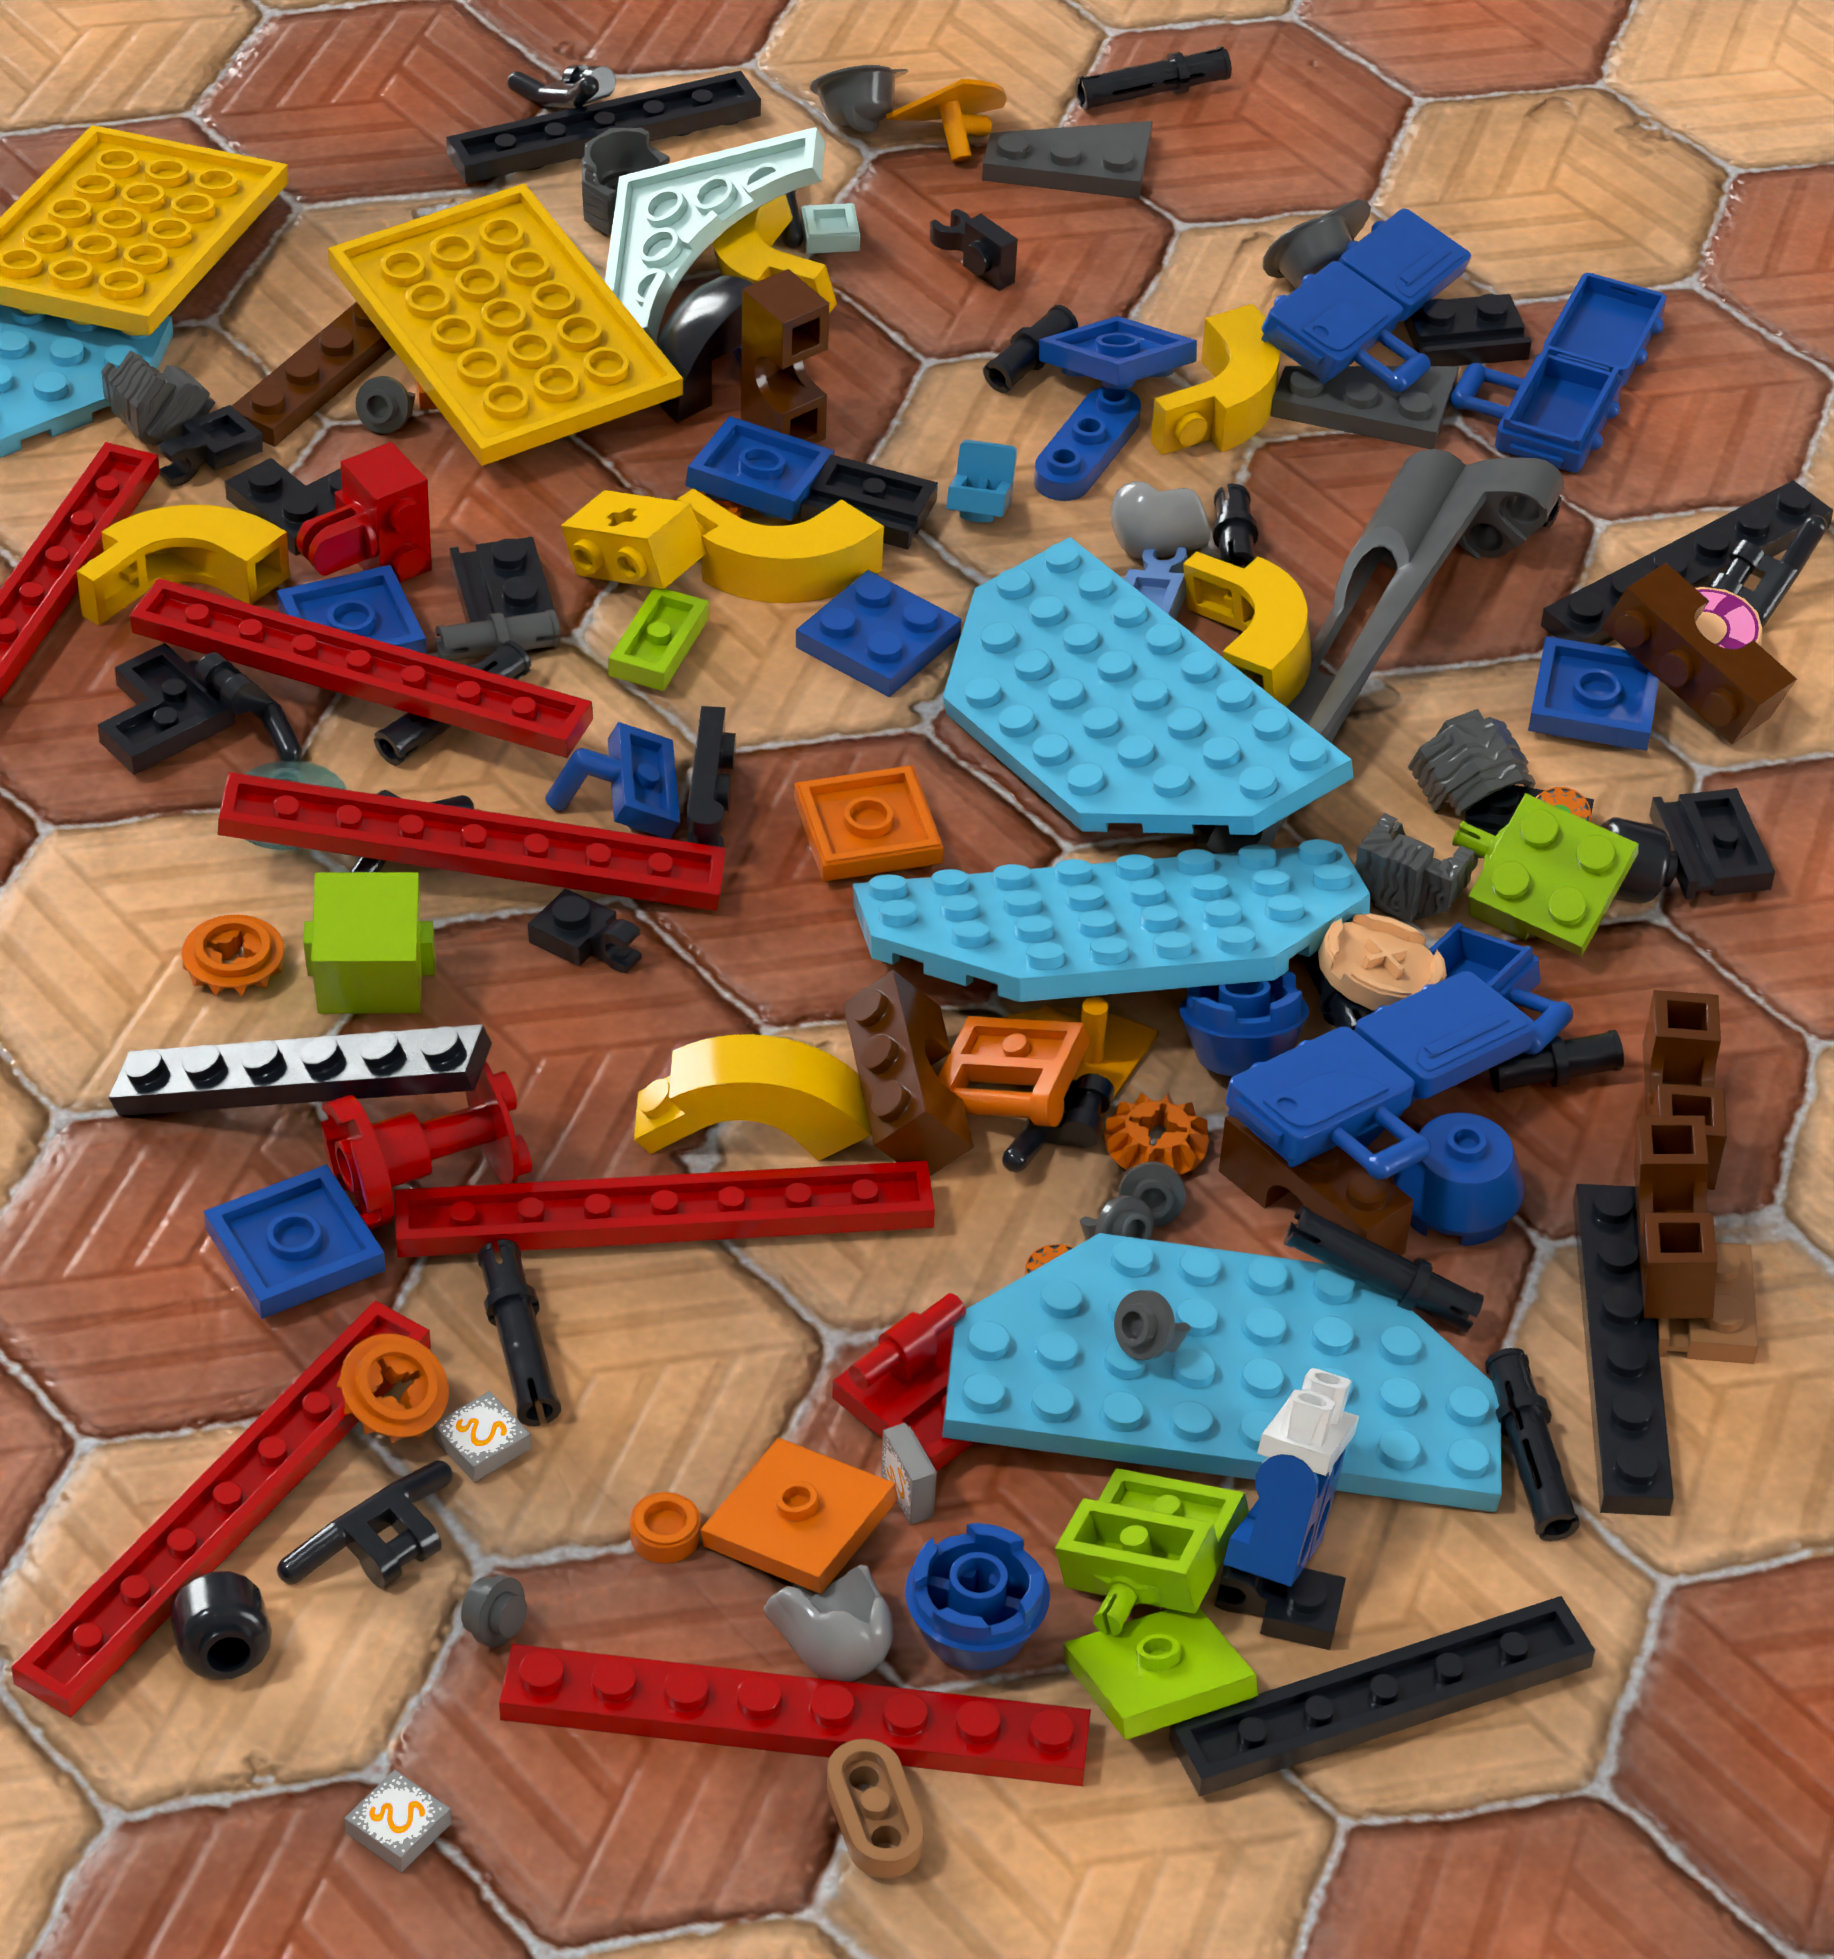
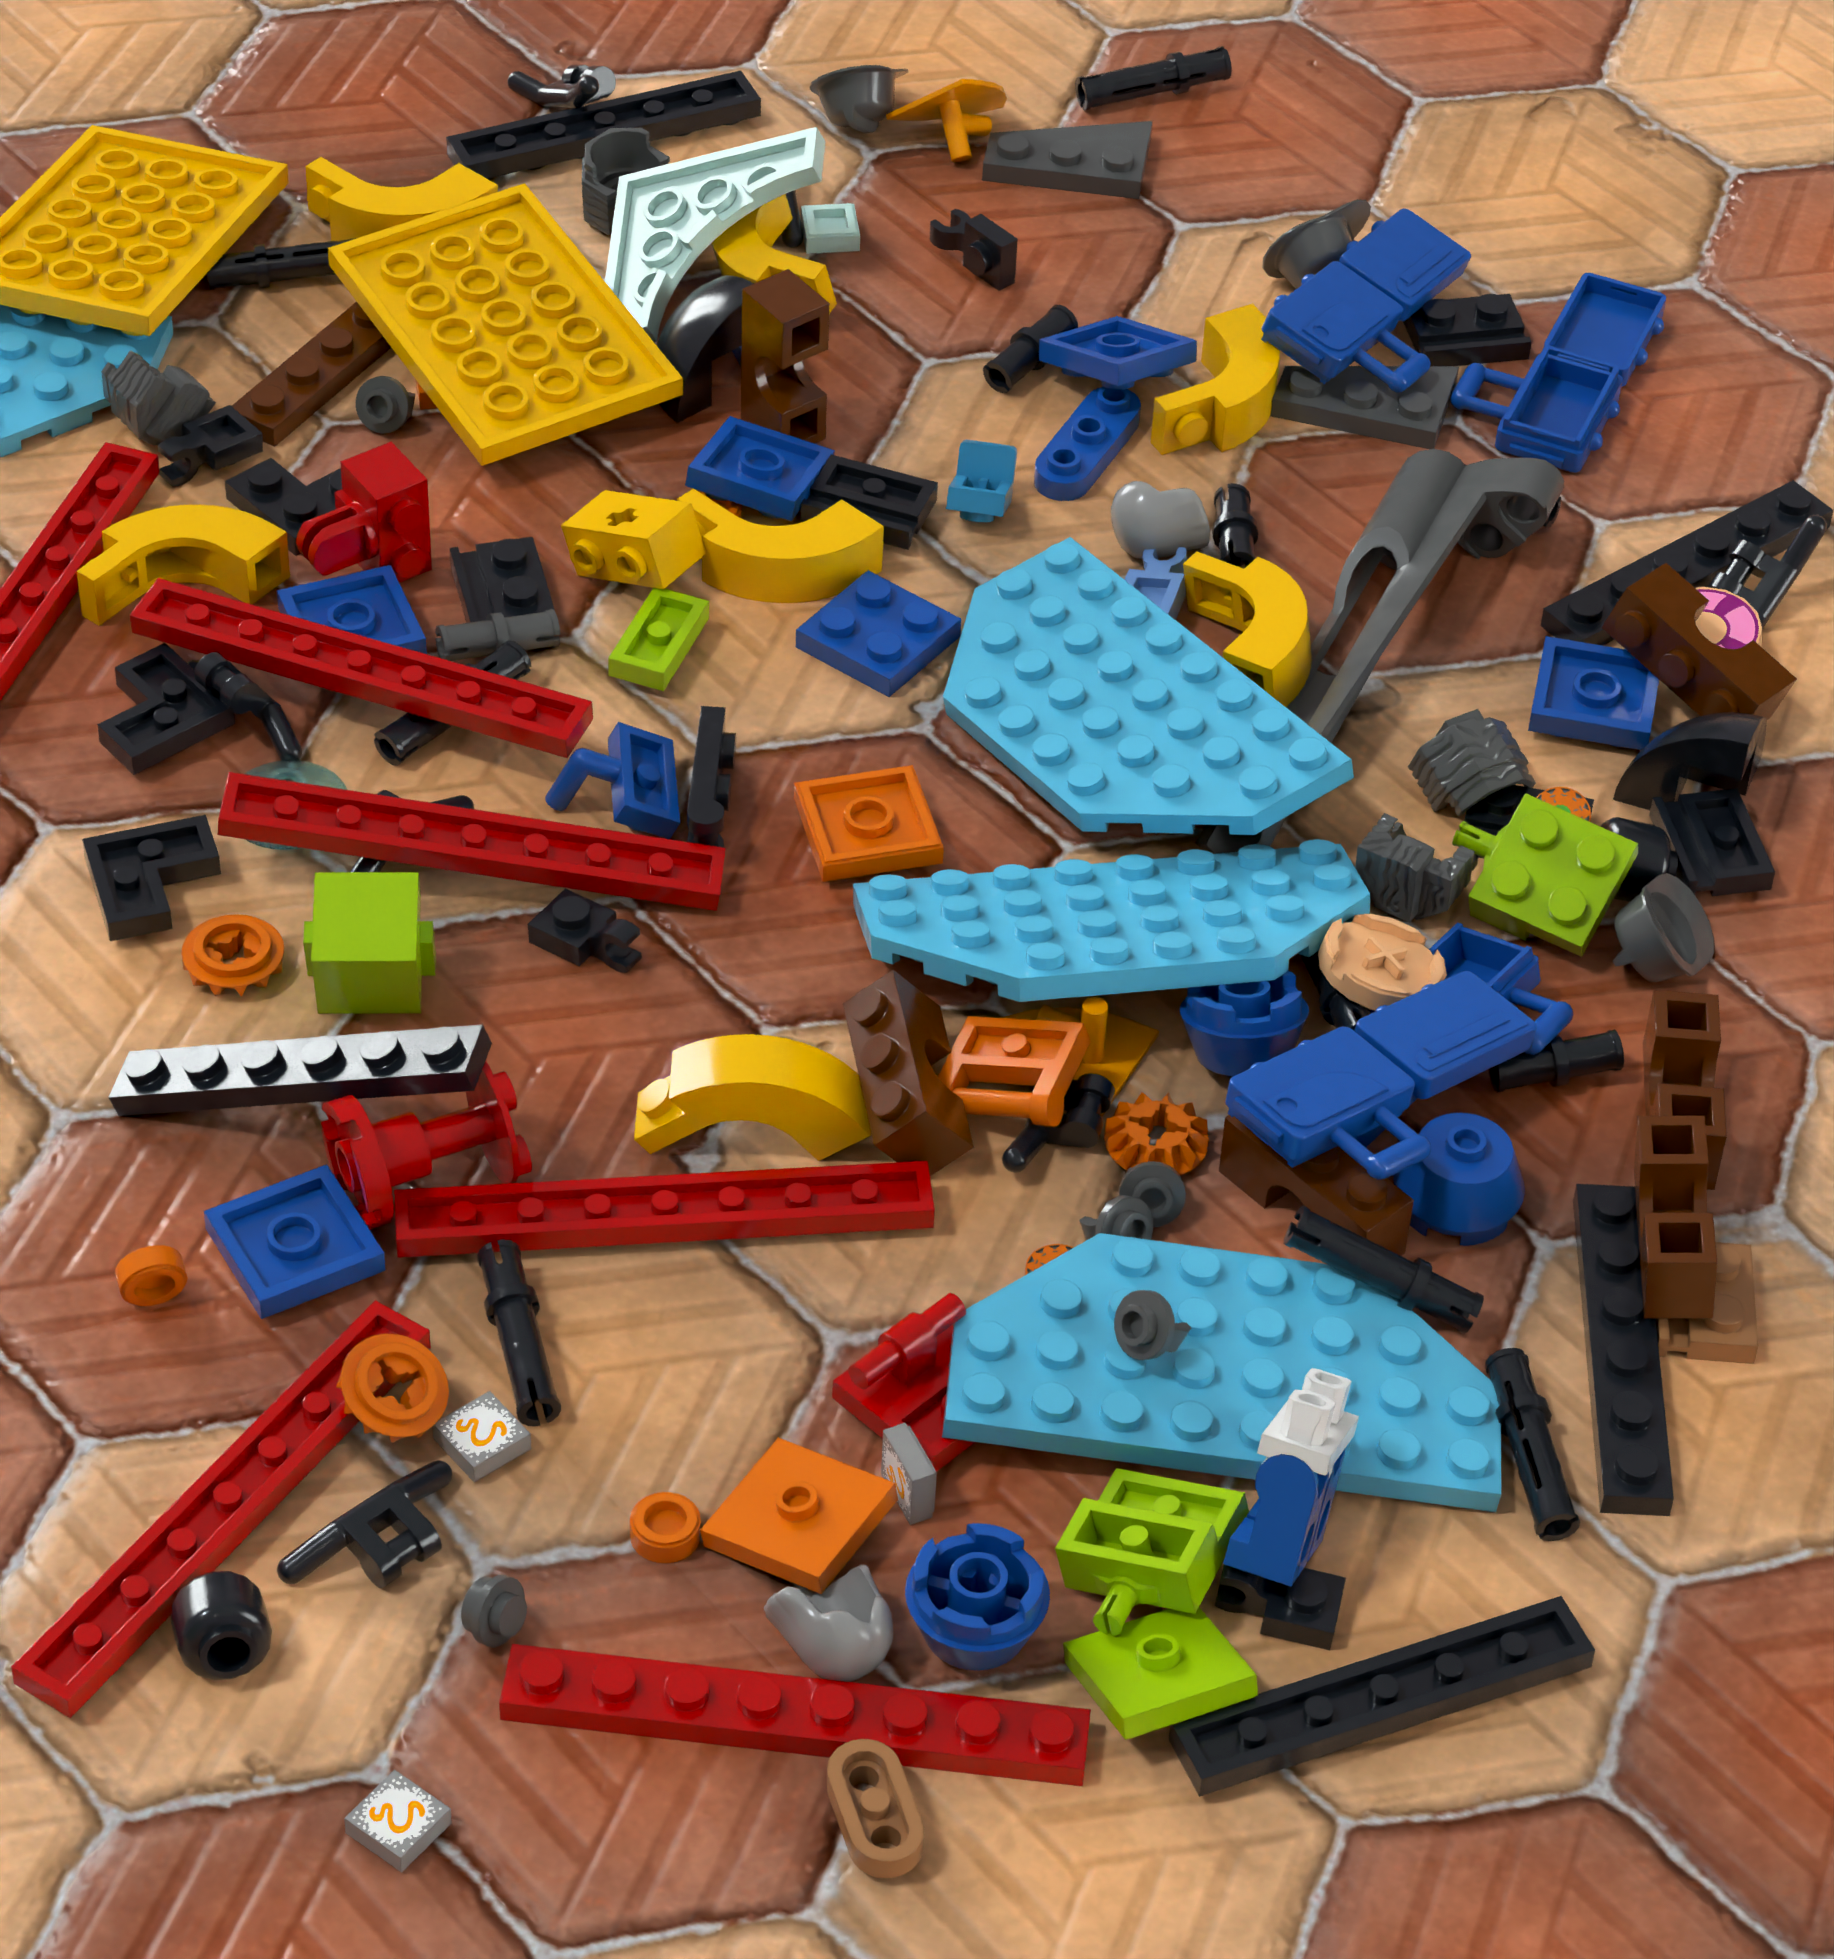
(135, 865): none -> black plate
(151, 1275): none -> orange tile
(271, 265): none -> black pin
(365, 208): none -> yellow arch
(1664, 931): none -> dark grey piece
(1706, 749): none -> black brick

